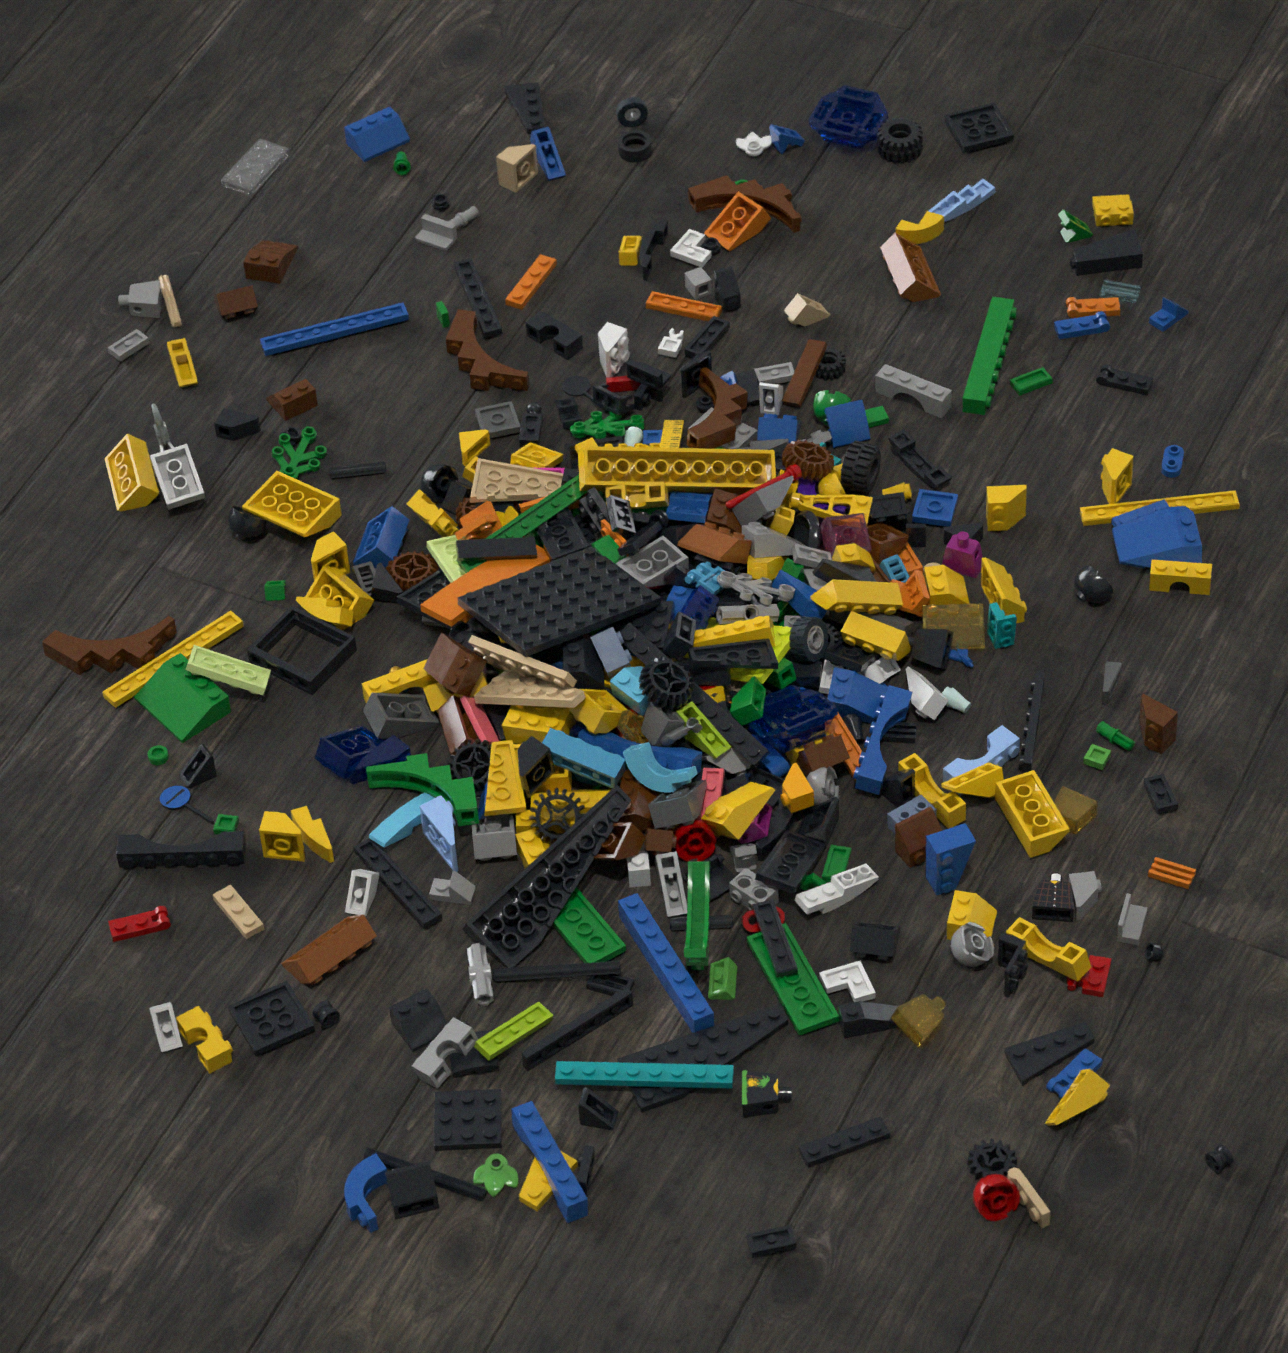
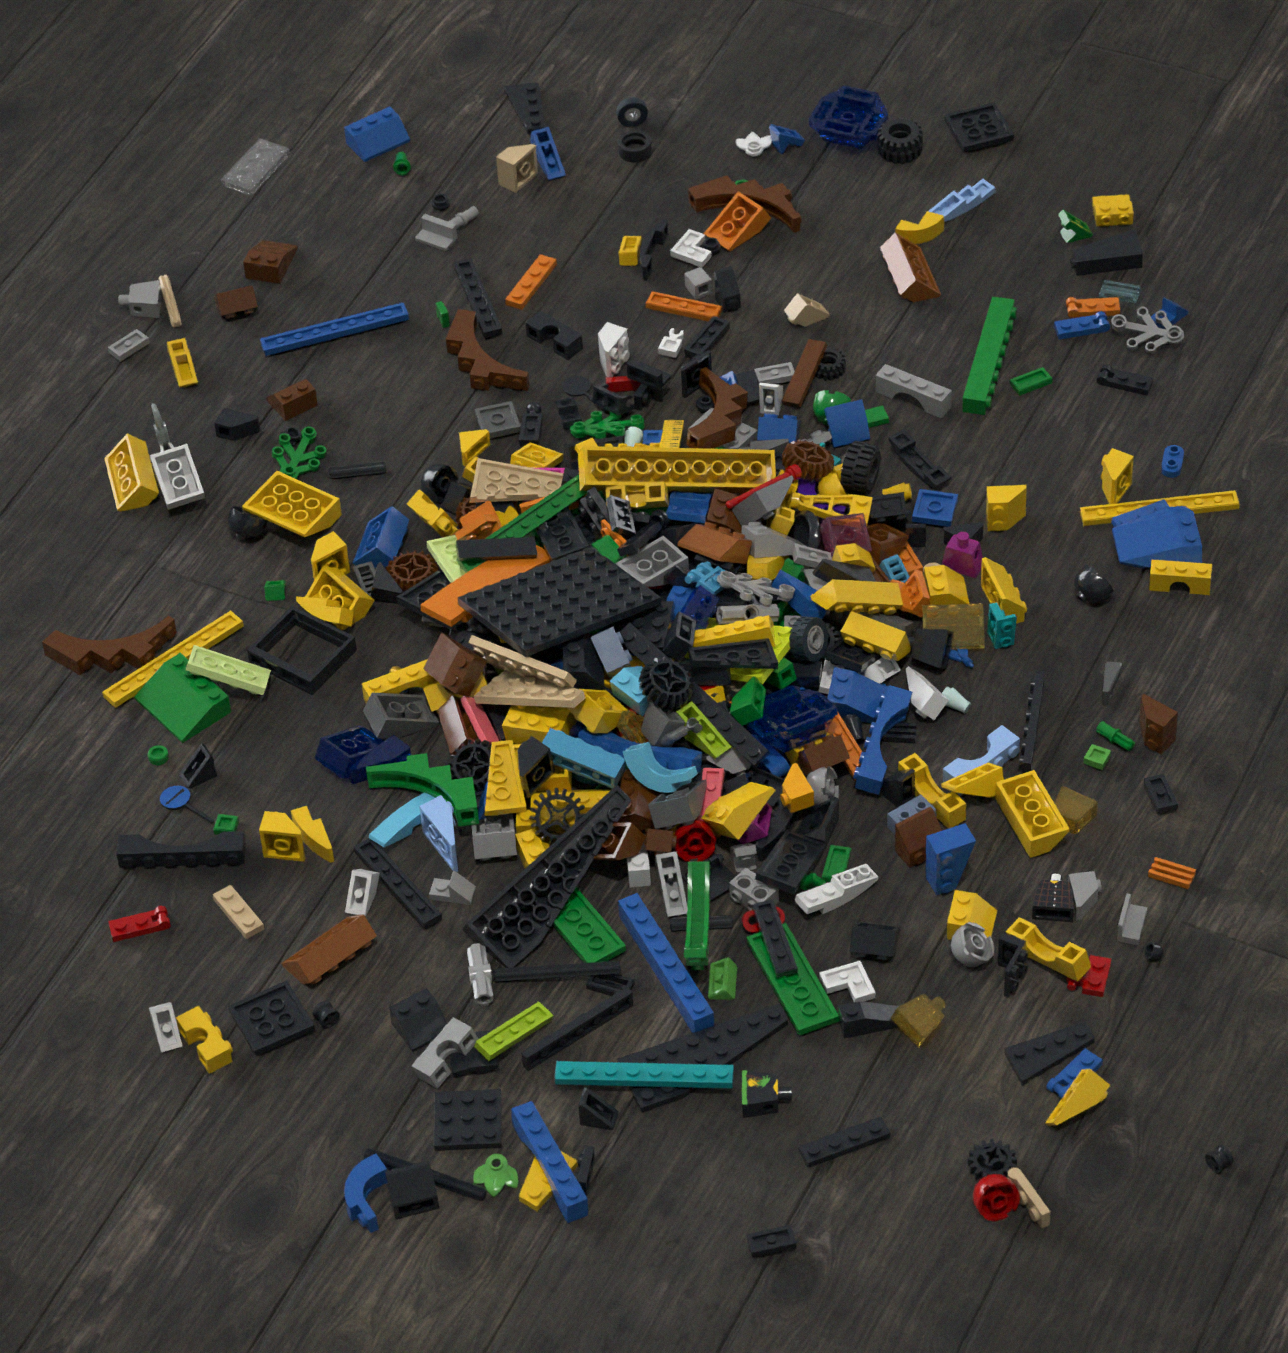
(1149, 331): none -> light grey plant

